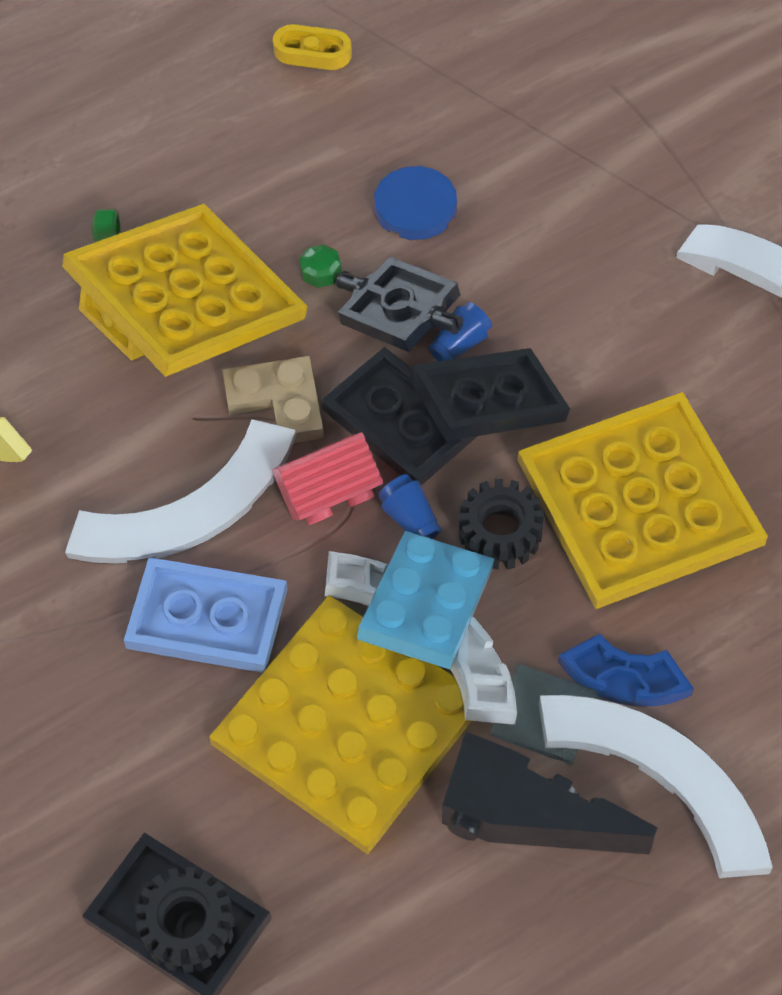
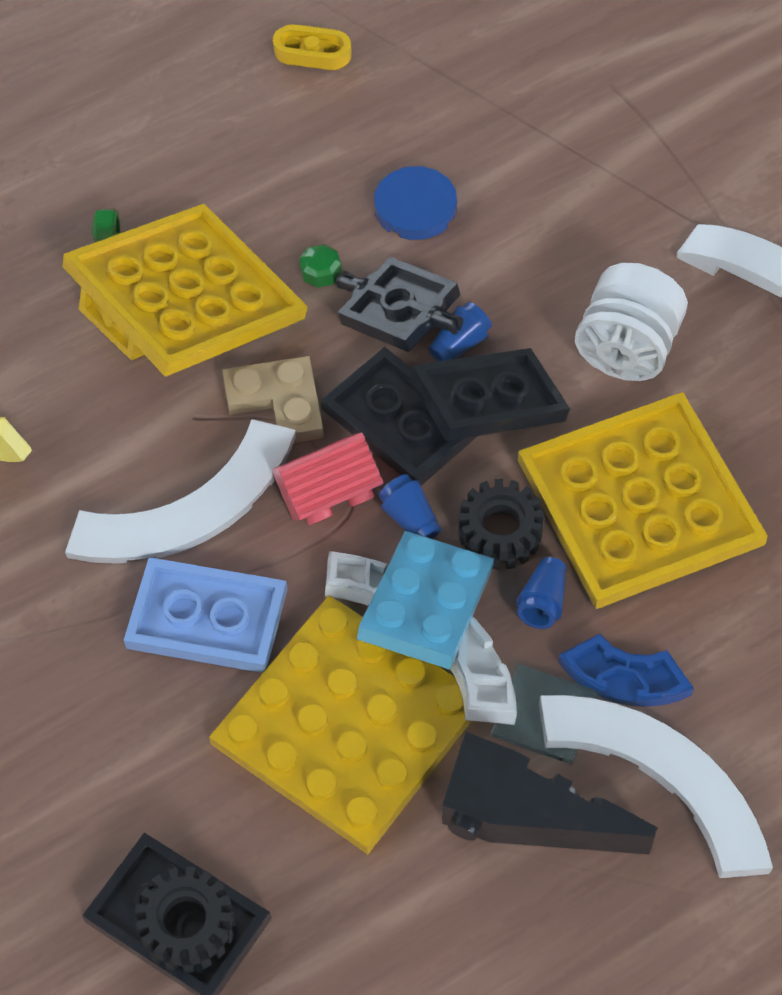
(543, 594): none -> blue cone
(631, 321): none -> white wheel

